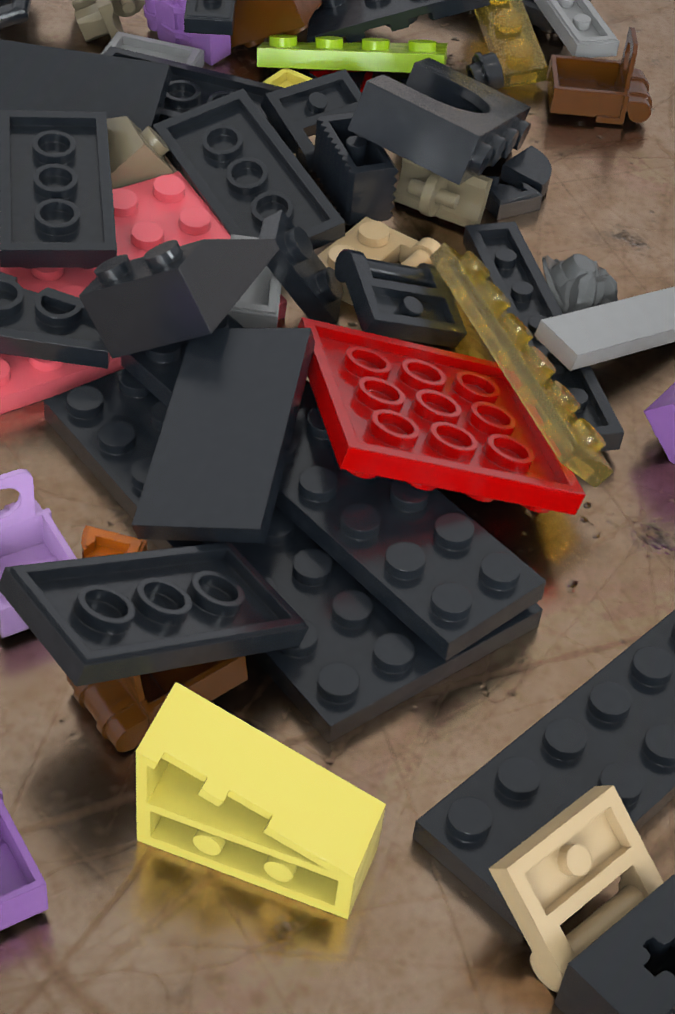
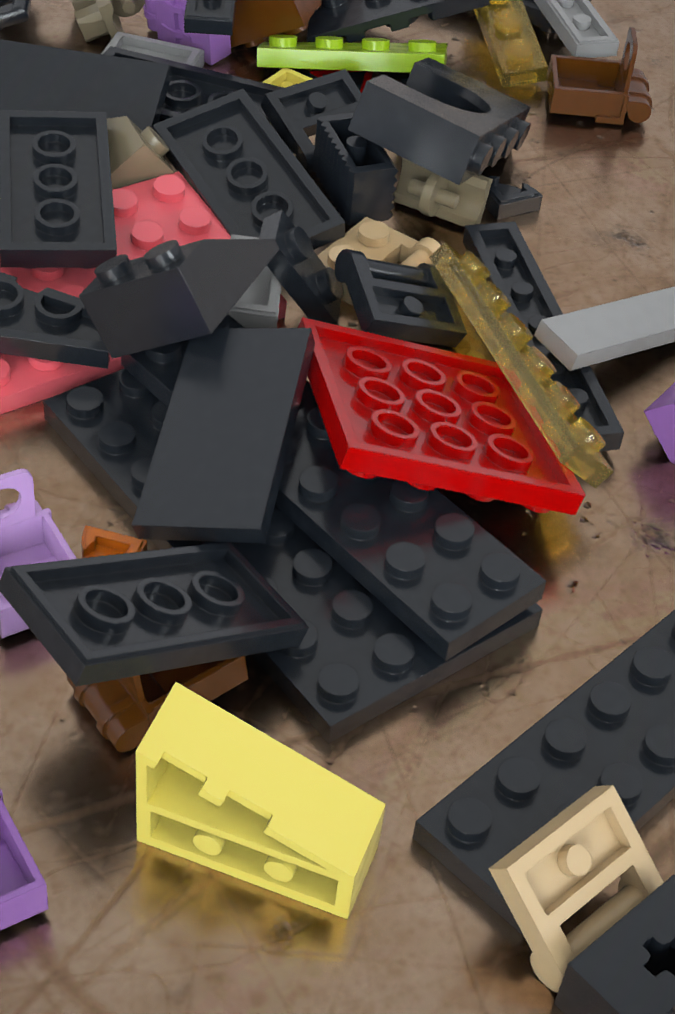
(486, 70): black plate -> none
(528, 167): black tile -> none
(578, 282): dark grey hat -> none

